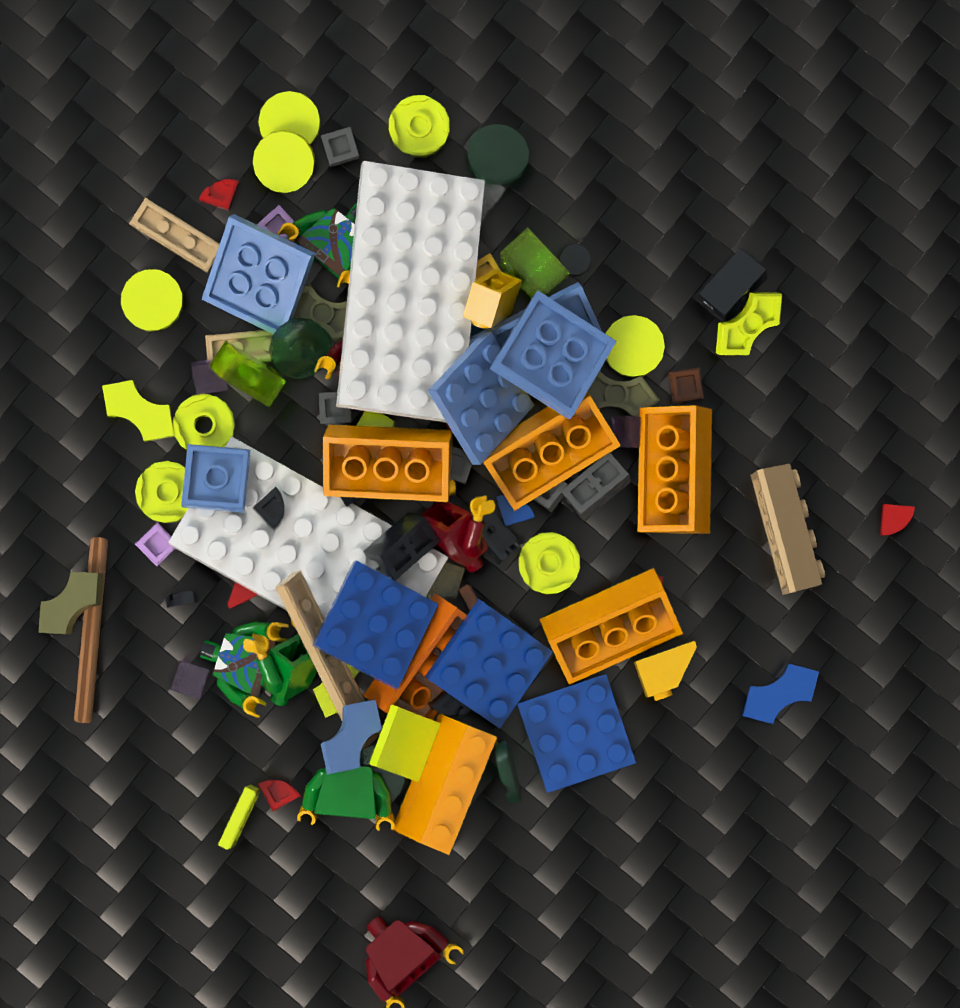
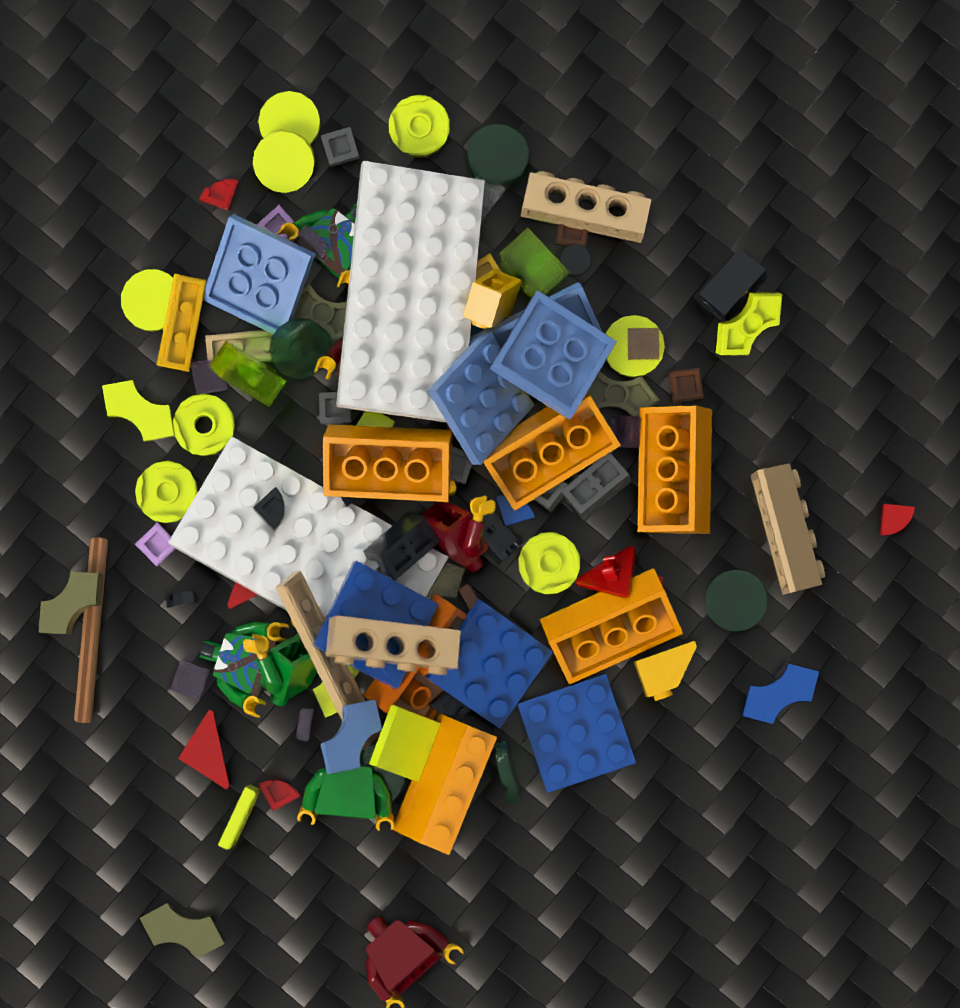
(175, 235): tan tile -> none
(181, 322): none -> yellow tile
(195, 934): none -> olive tile
(205, 751): none -> red tile
(215, 478): medium blue tile -> none
(305, 724): none -> clear purple tile
(314, 241): none -> clear purple tile
(442, 643): none -> tan brick
(569, 236): none -> reddish brown tile
(597, 220): none -> tan brick
(612, 575): none -> red piece
(643, 343): none -> tile
(735, 600): none -> clear green tile

